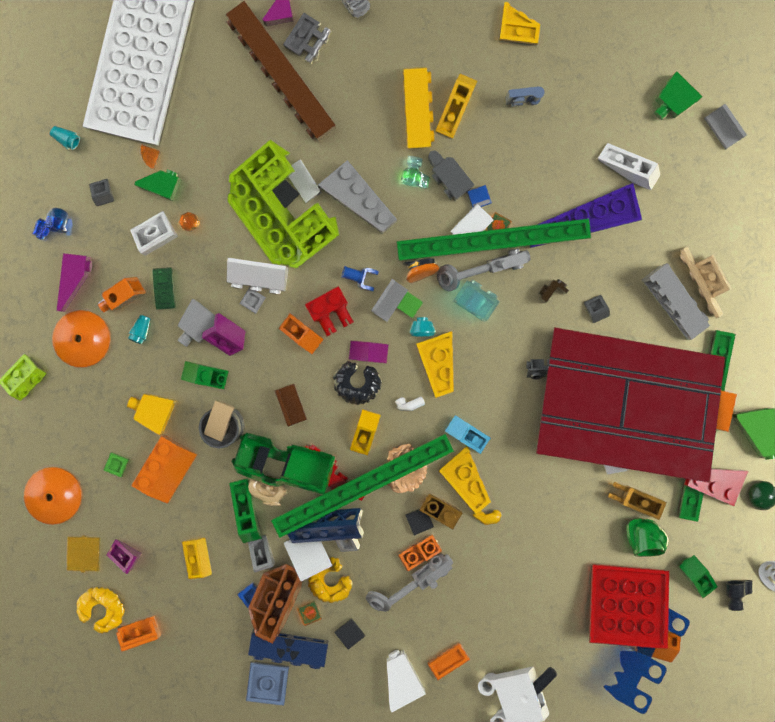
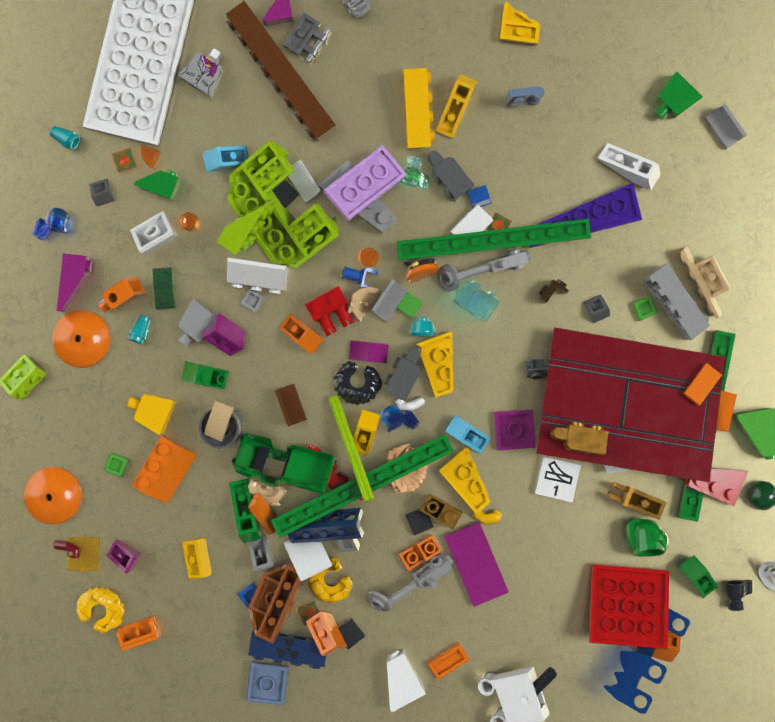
(67, 546): none -> dark red arm
(124, 160): none -> clear orange tile
(203, 72): none -> light grey torso
(224, 158): none -> medium azure slope
(241, 231): none -> lime slope
(263, 513): none -> orange tile
(325, 633): none -> orange panel
(351, 448): none -> lime axle
(362, 301): none -> tan hat
(364, 183): none -> lavender tile
(369, 257): none -> clear orange tile
(394, 418): none -> clear blue piece
(405, 374): none -> dark grey hinge
(476, 564): none -> magenta tile
(514, 429): none -> magenta tile
(557, 479): none -> white tile
(582, 439): none -> pearl gold hinge
(644, 308): none -> bright green tile
(702, 384): none -> orange tile

